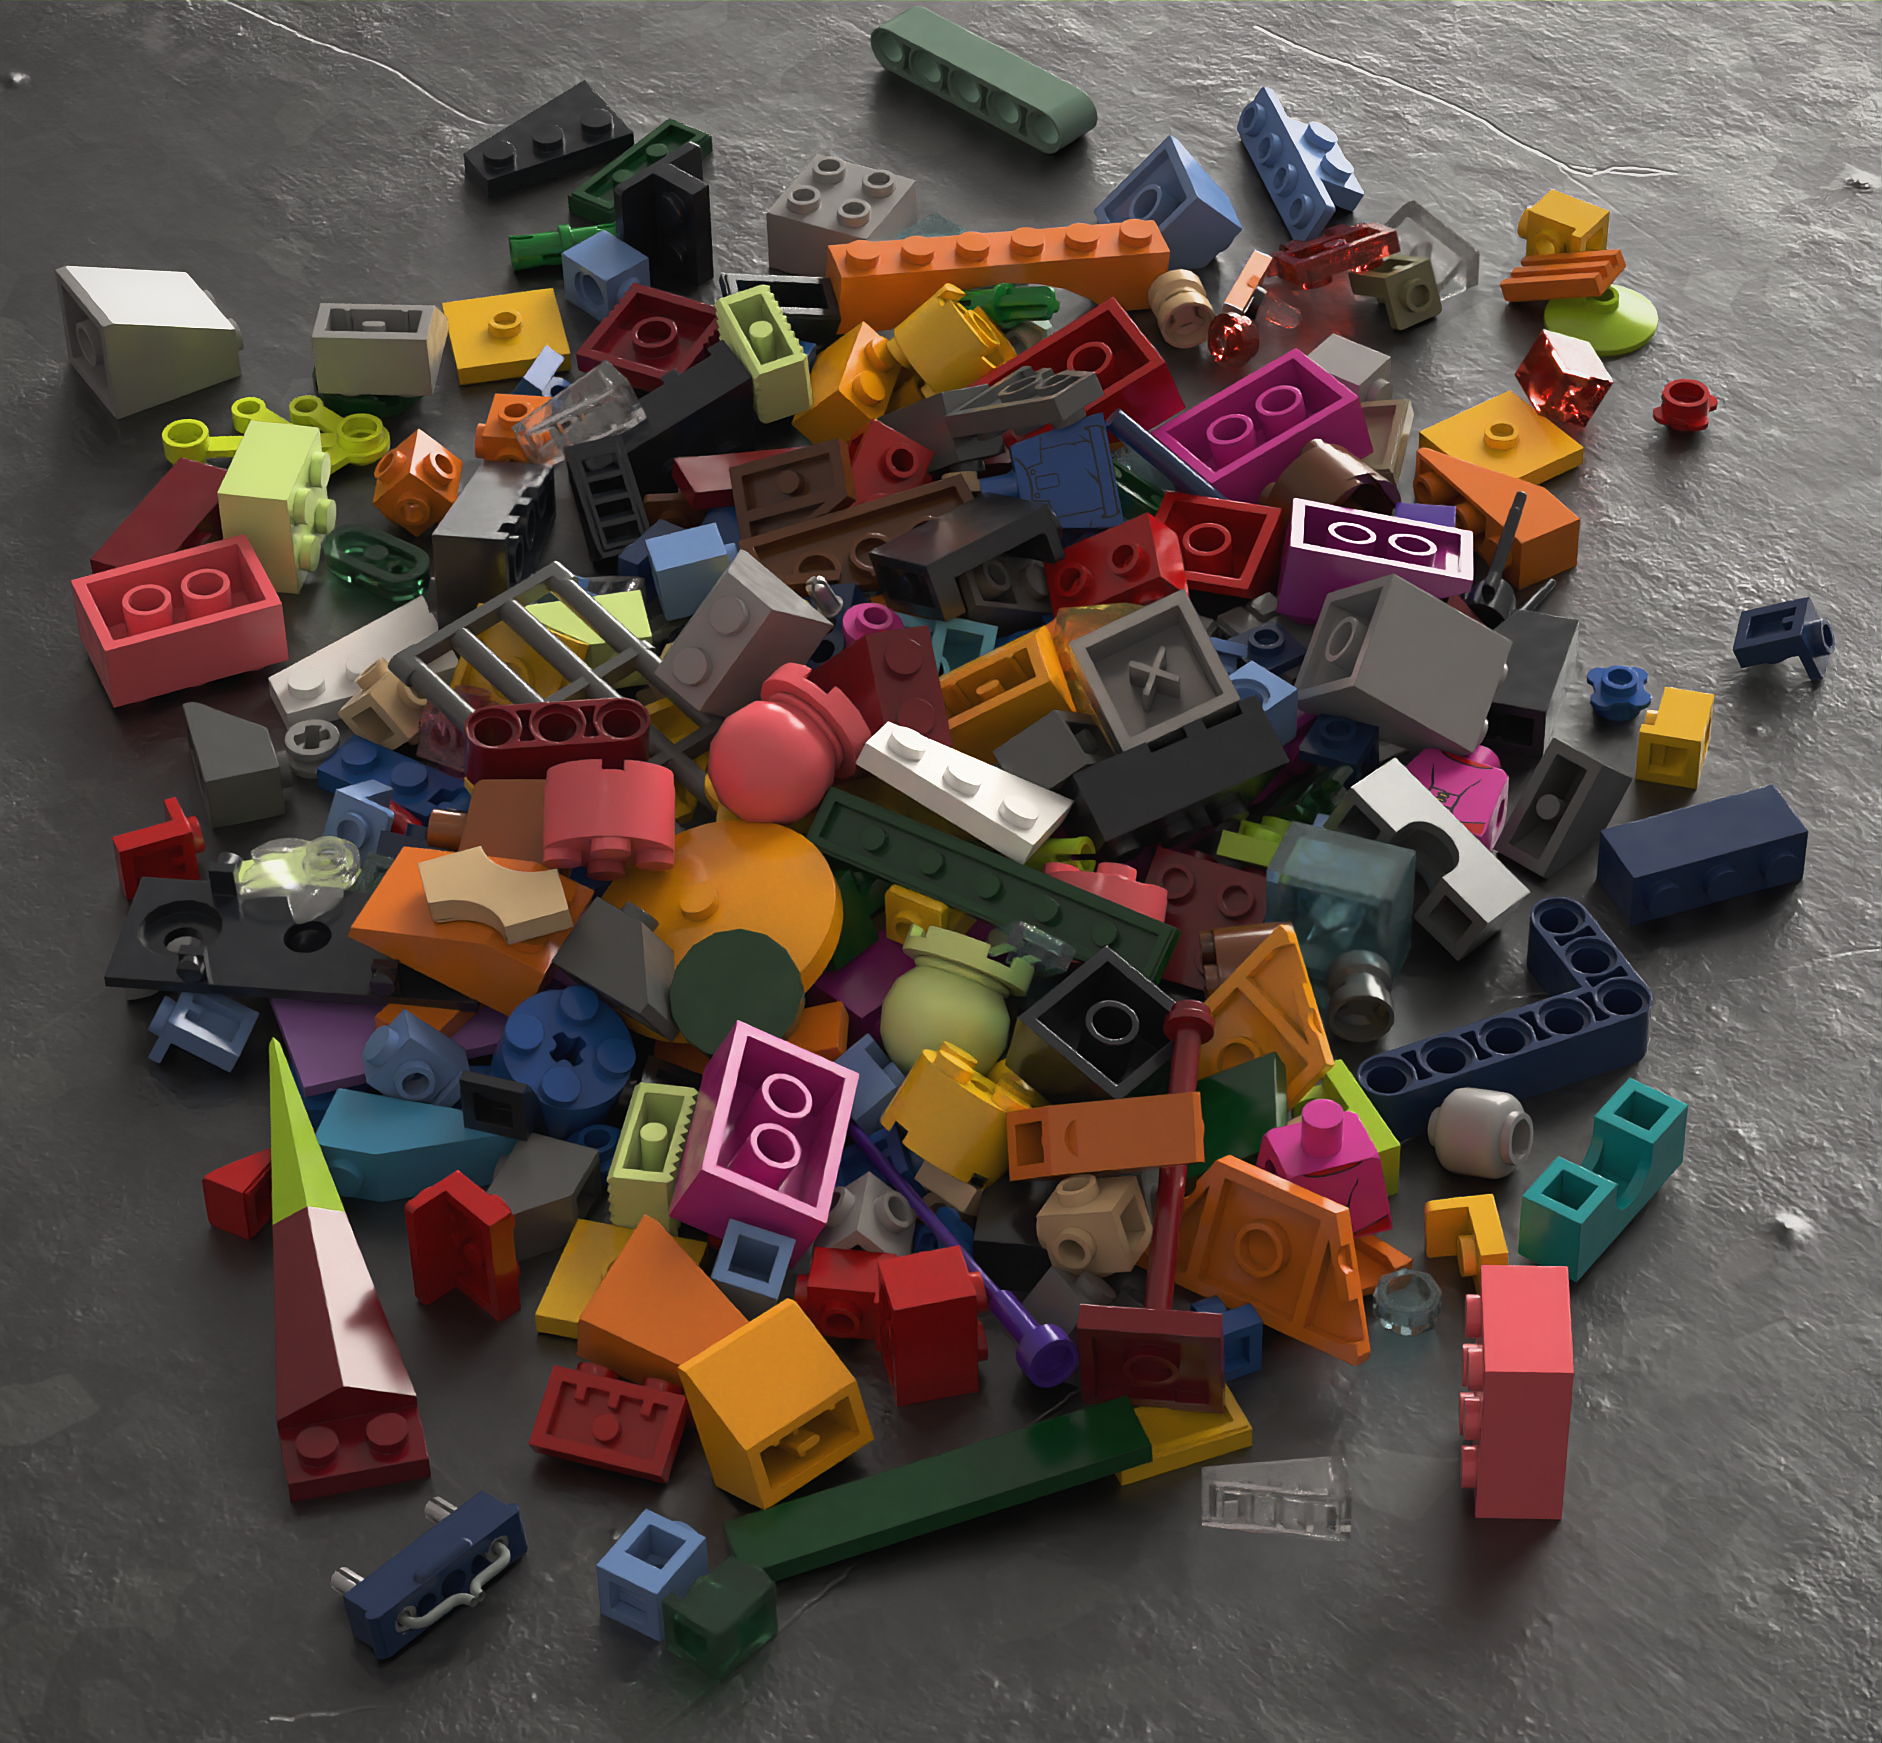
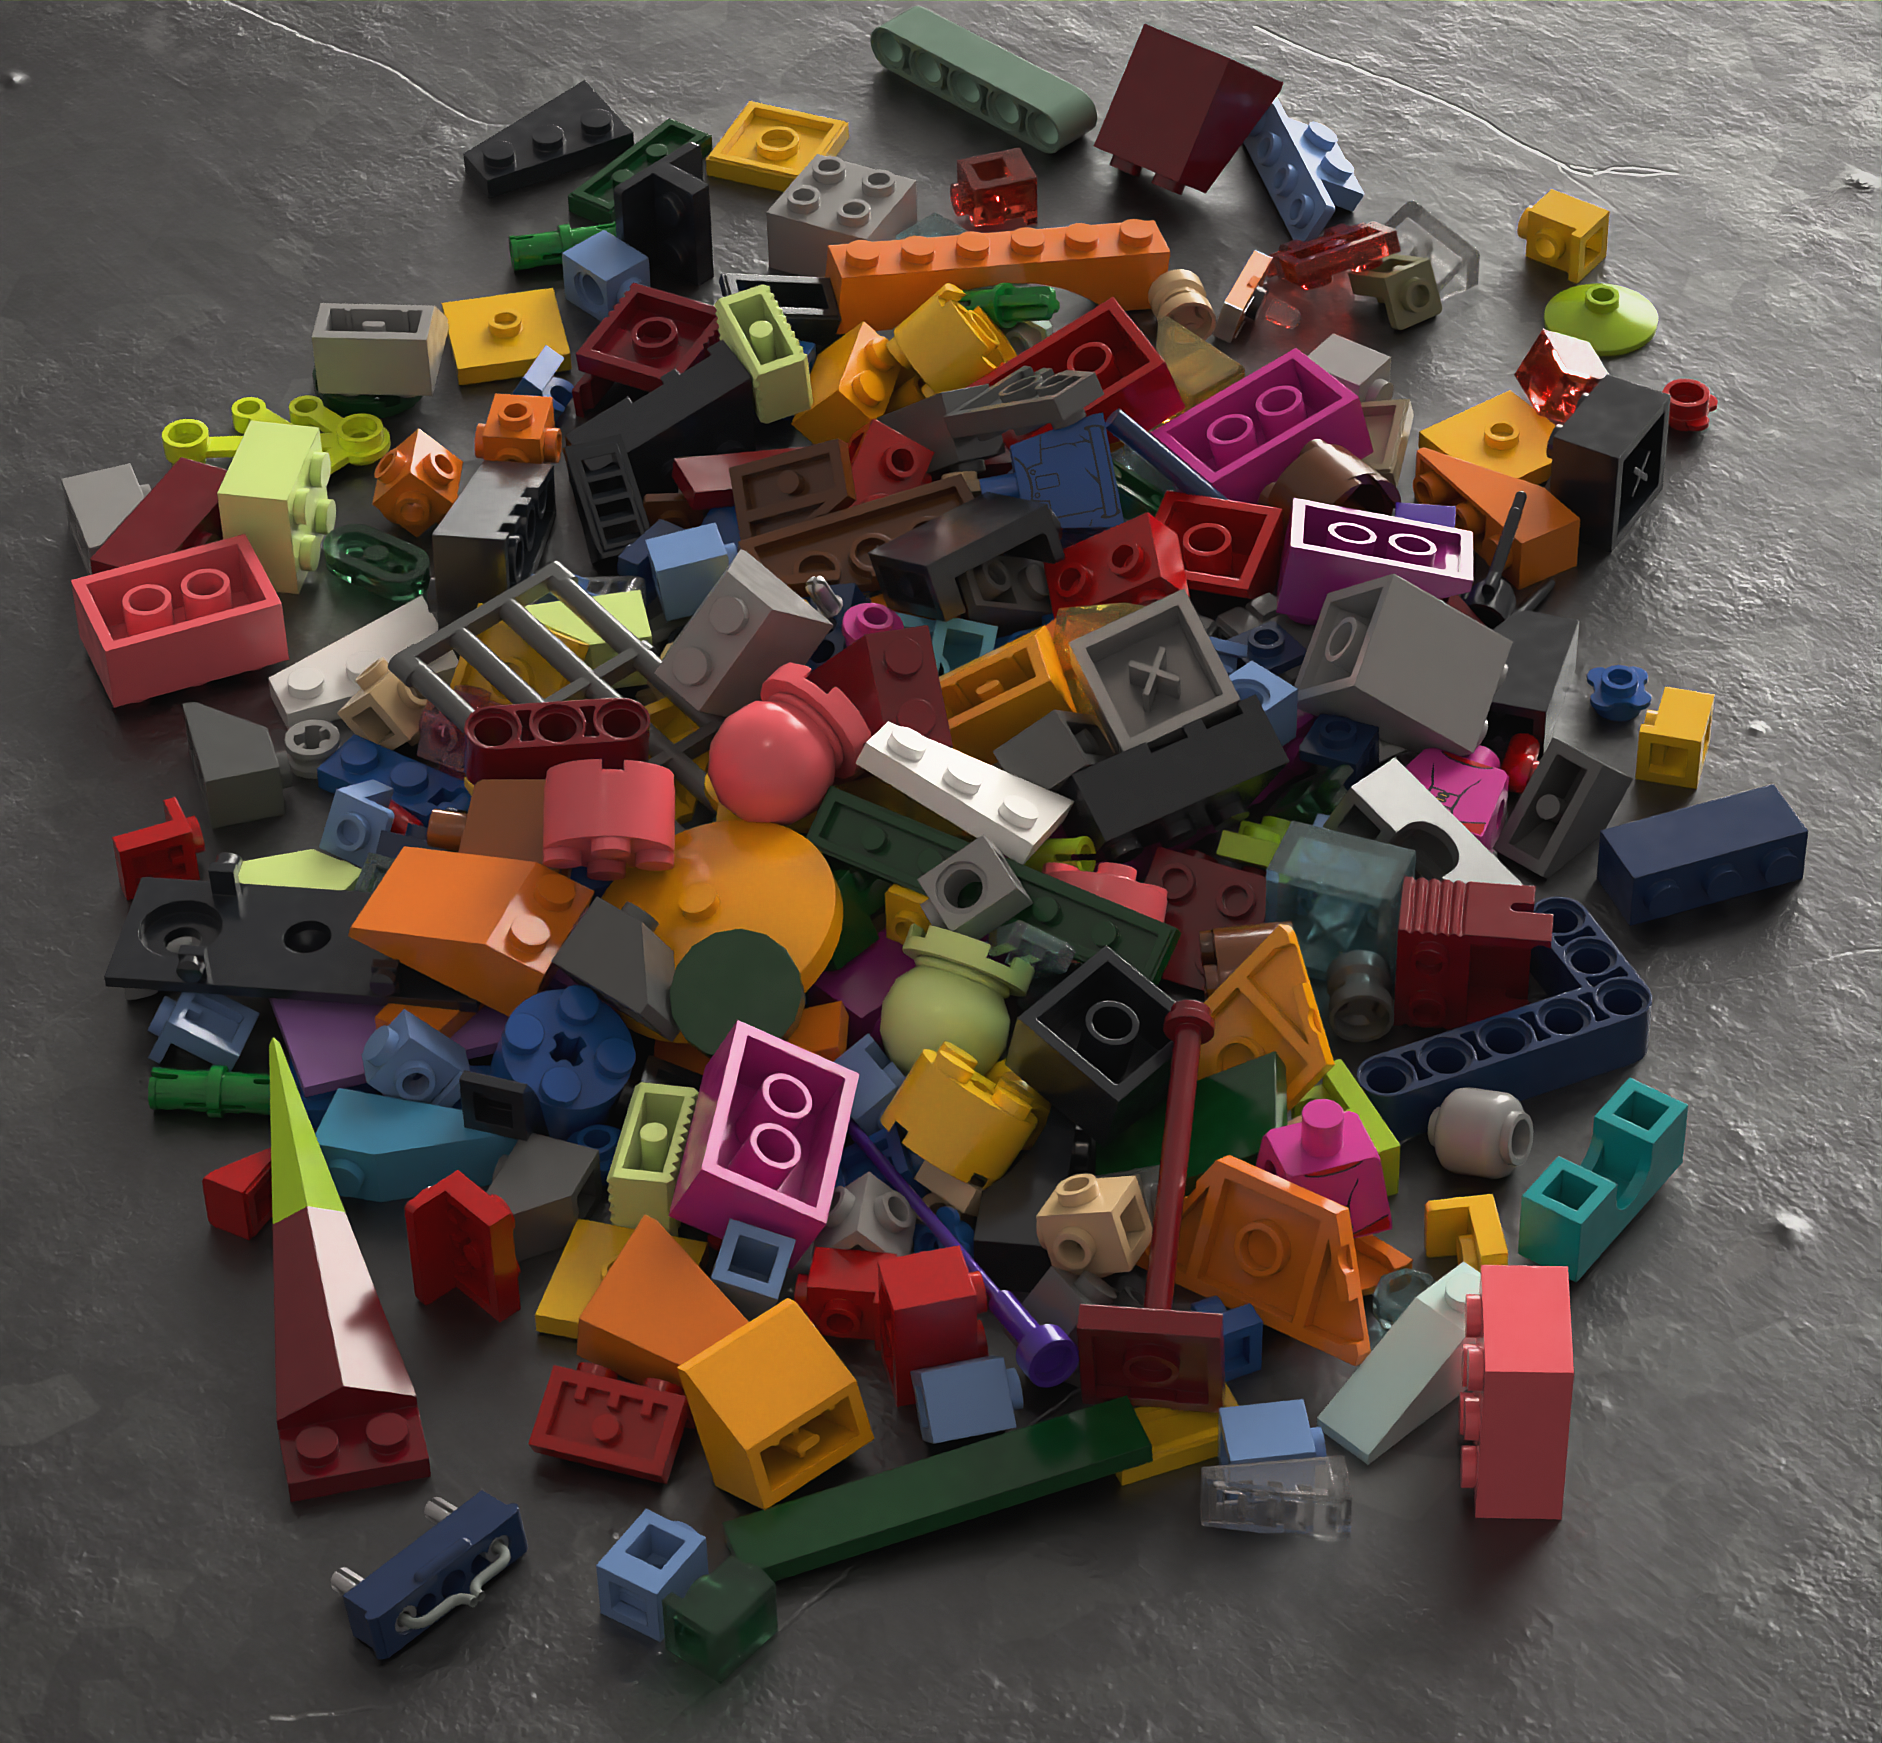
(99, 505): none -> light grey slope
(144, 335): light grey slope -> none
(209, 1091): none -> green pin
(304, 871): clear plate -> none
(479, 890): tan tile -> none
(600, 390): clear slope -> none
(774, 145): none -> yellow tile
(966, 1398): none -> medium blue brick
(995, 188): none -> clear red brick
(1000, 897): none -> light grey brick
(1105, 1137): orange slope -> none
(1182, 111): none -> dark red slope
(1182, 202): medium blue slope -> none
(1194, 364): none -> clear yellow slope
(1232, 340): clear red plate -> none
(1267, 1434): none -> medium blue brick
(1407, 1373): none -> light aqua slope
(1464, 951): none -> dark red piece
(1521, 761): none -> red arm
(1563, 275): orange tile -> none
(1610, 458): none -> black brick
(1784, 632): dark blue bracket -> none

